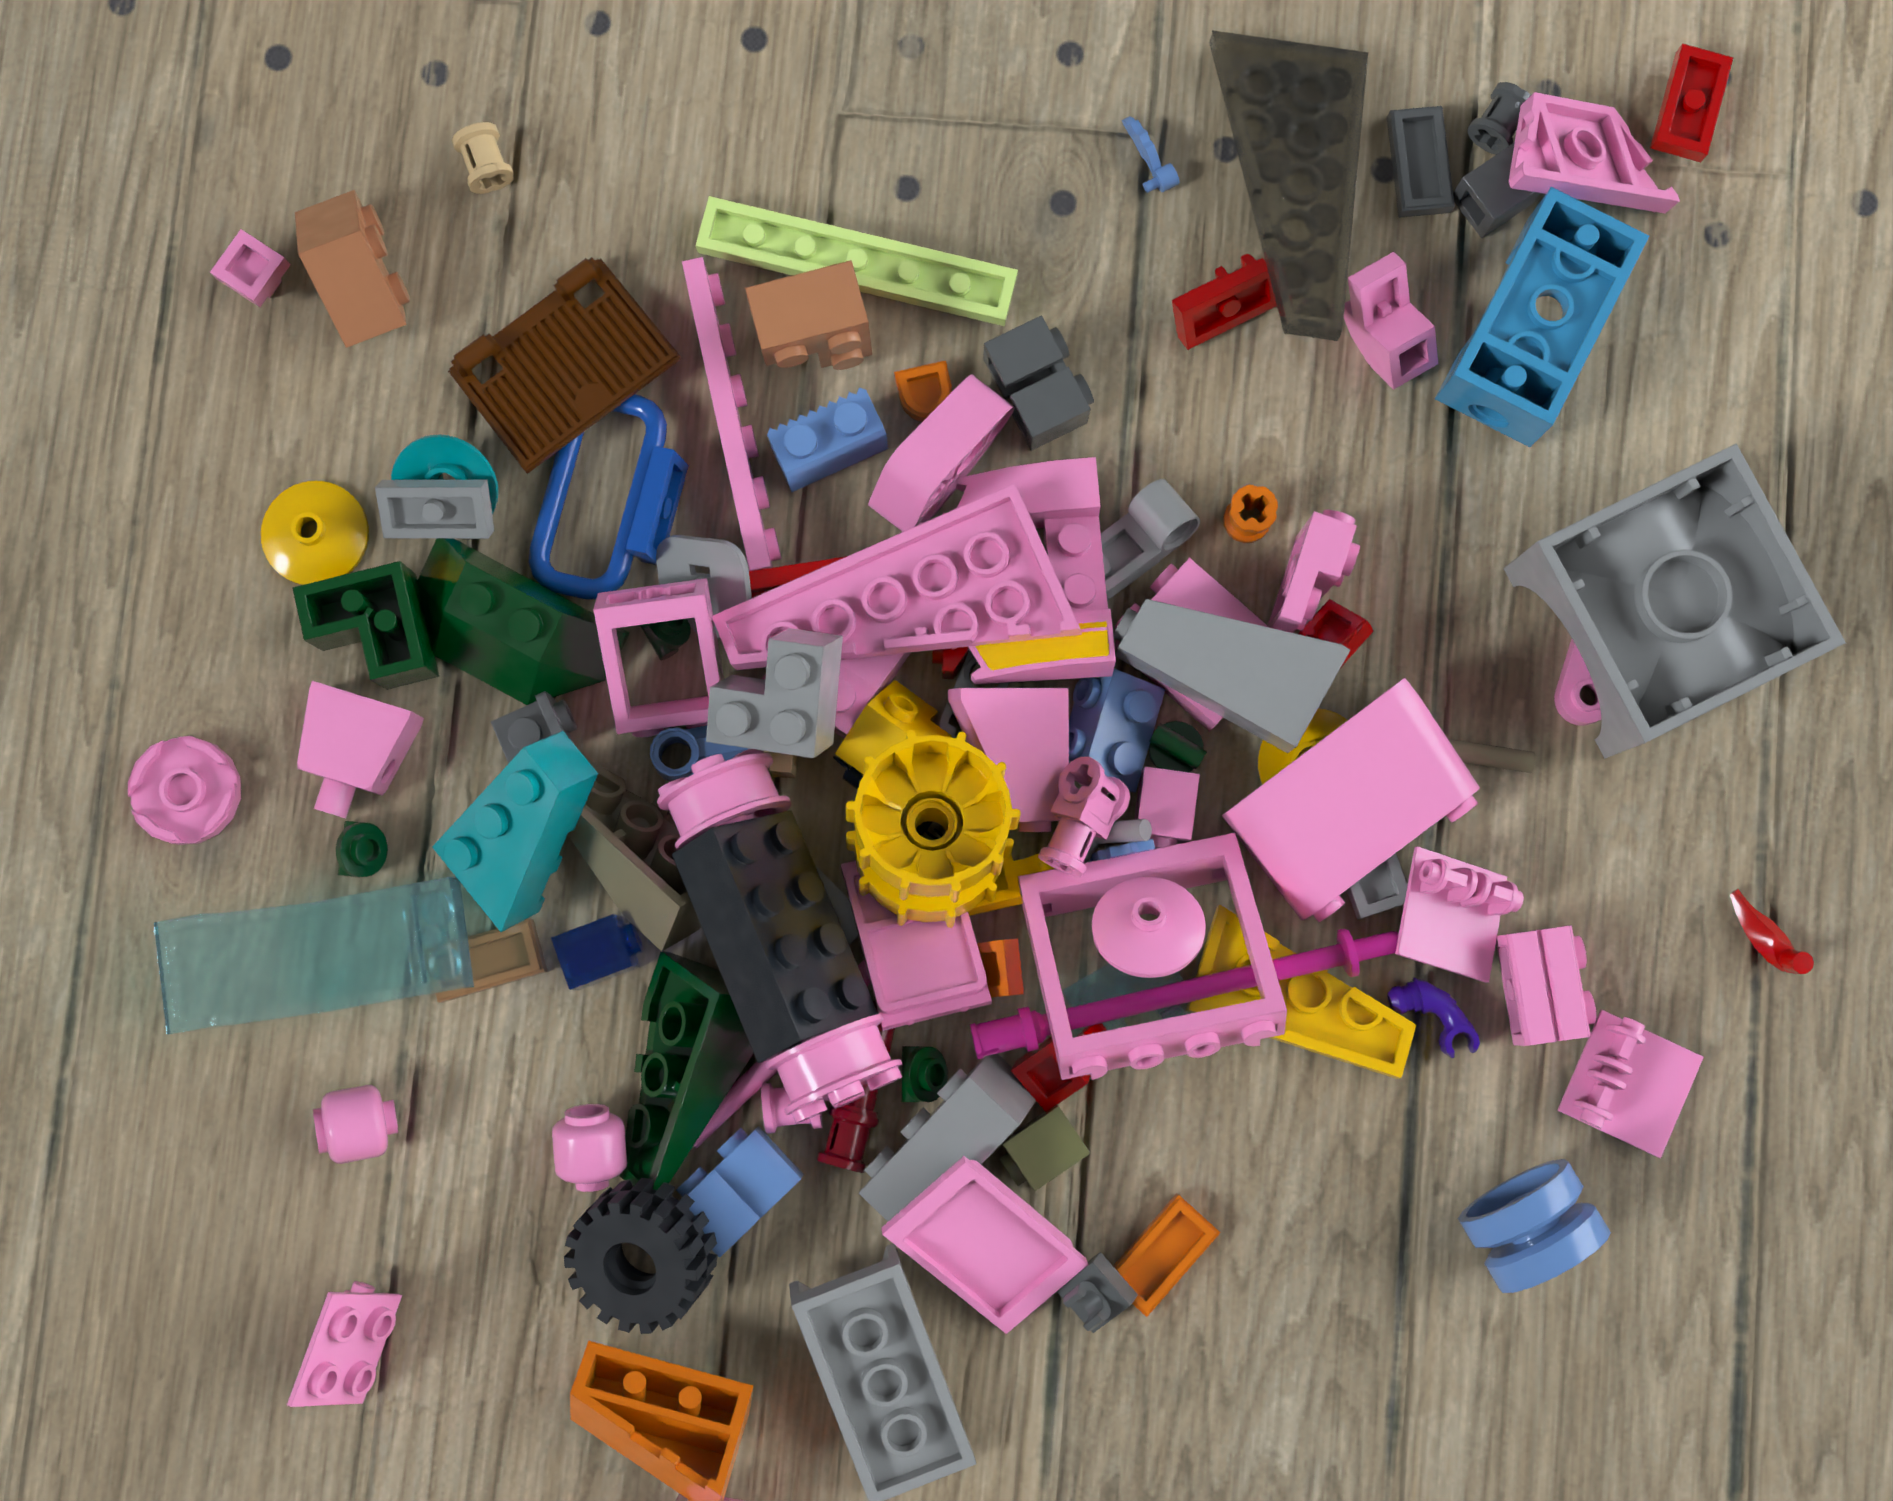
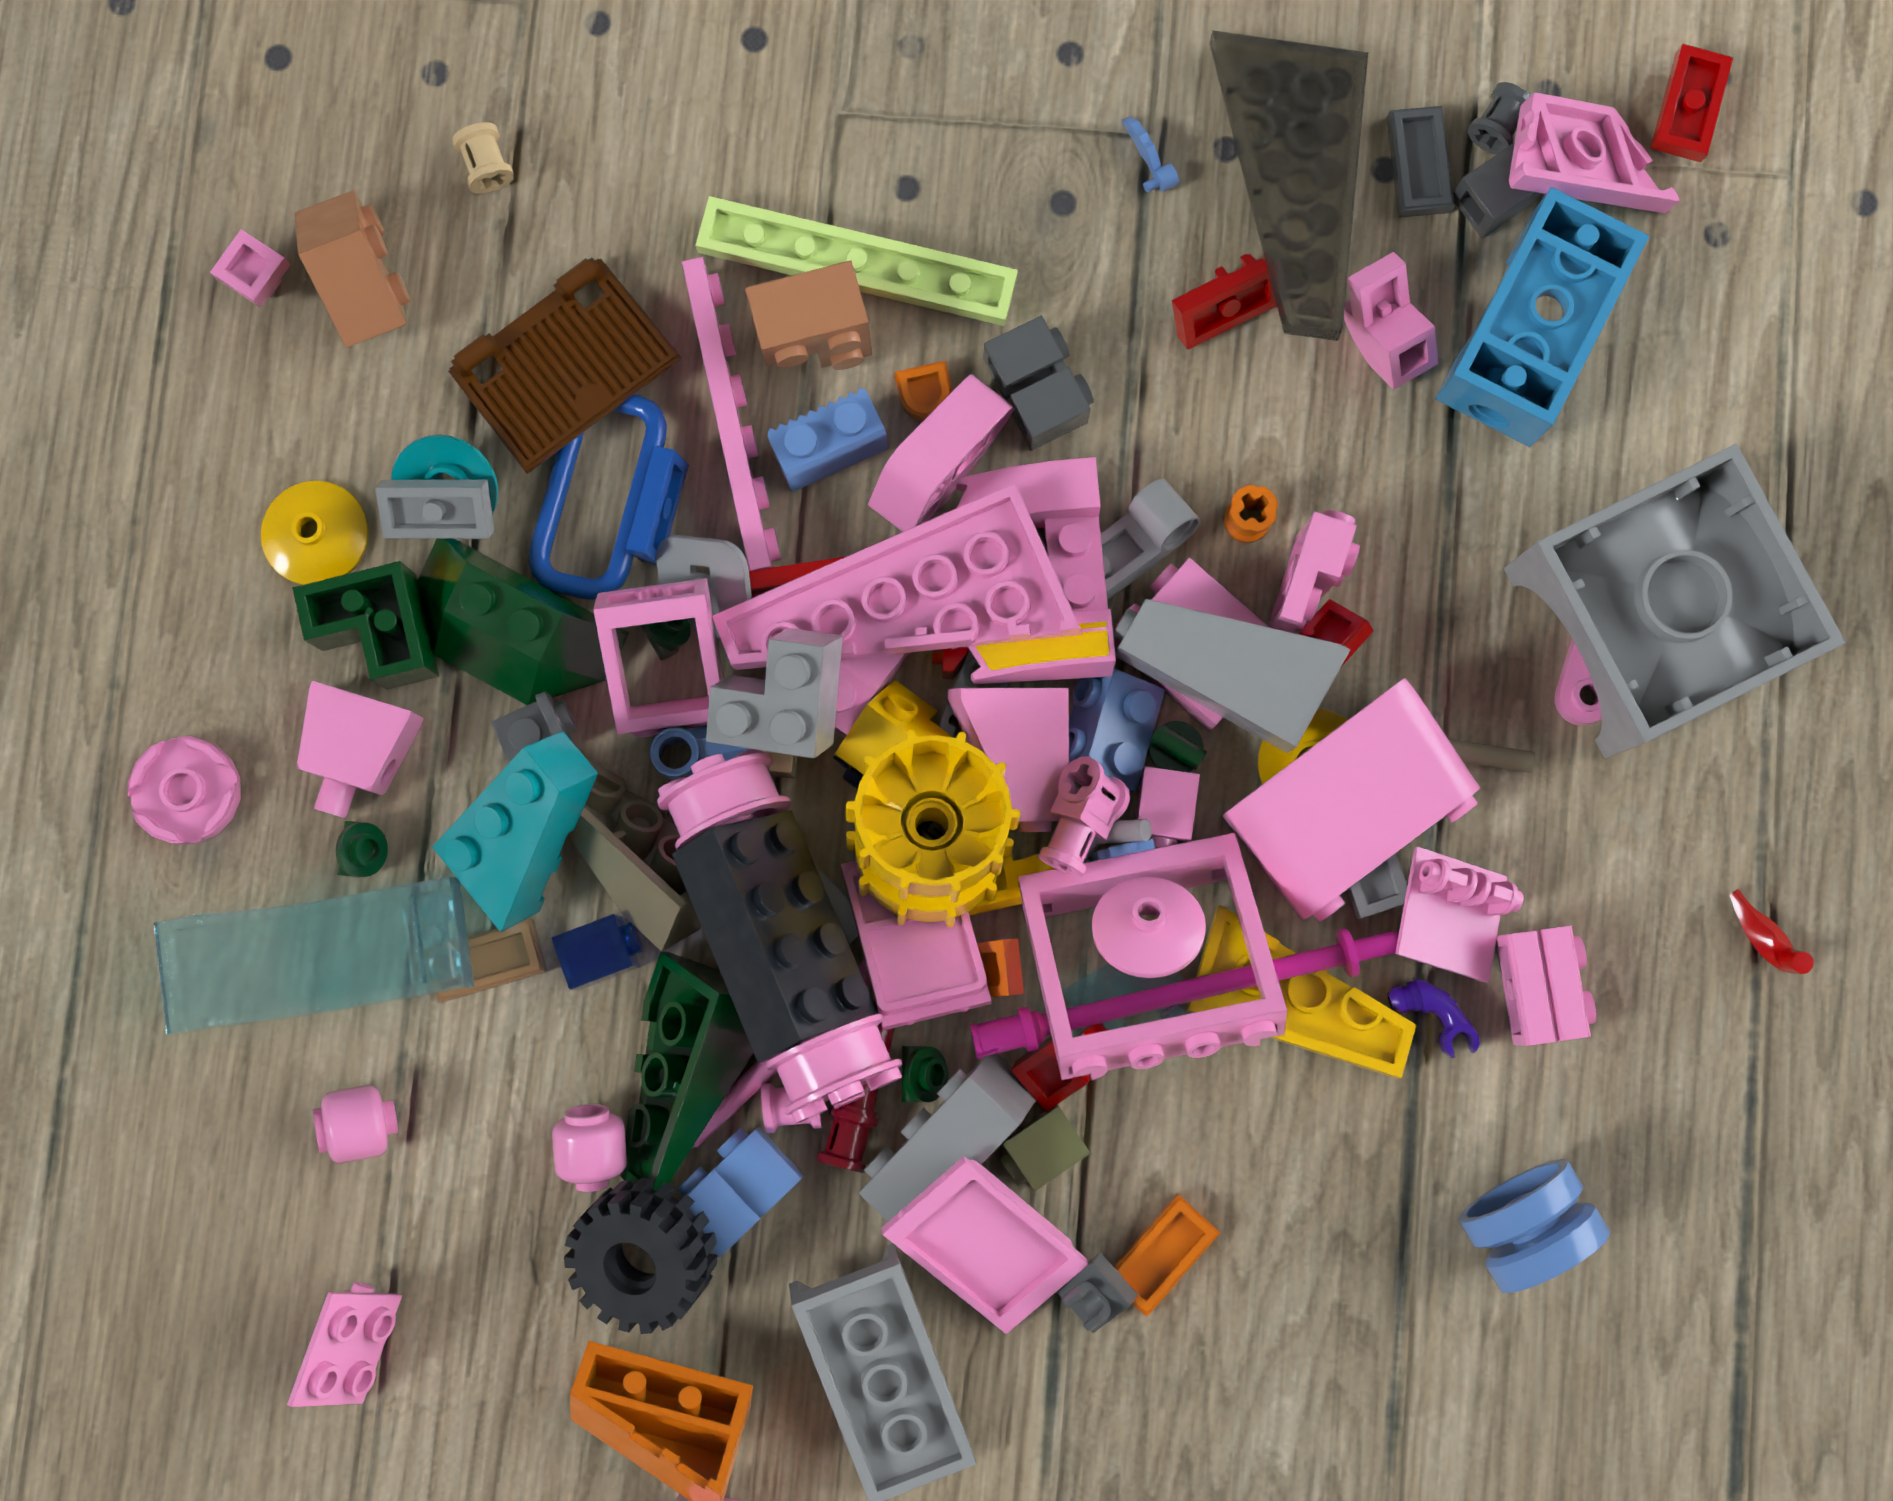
(1630, 1083): bright pink hinge -> none

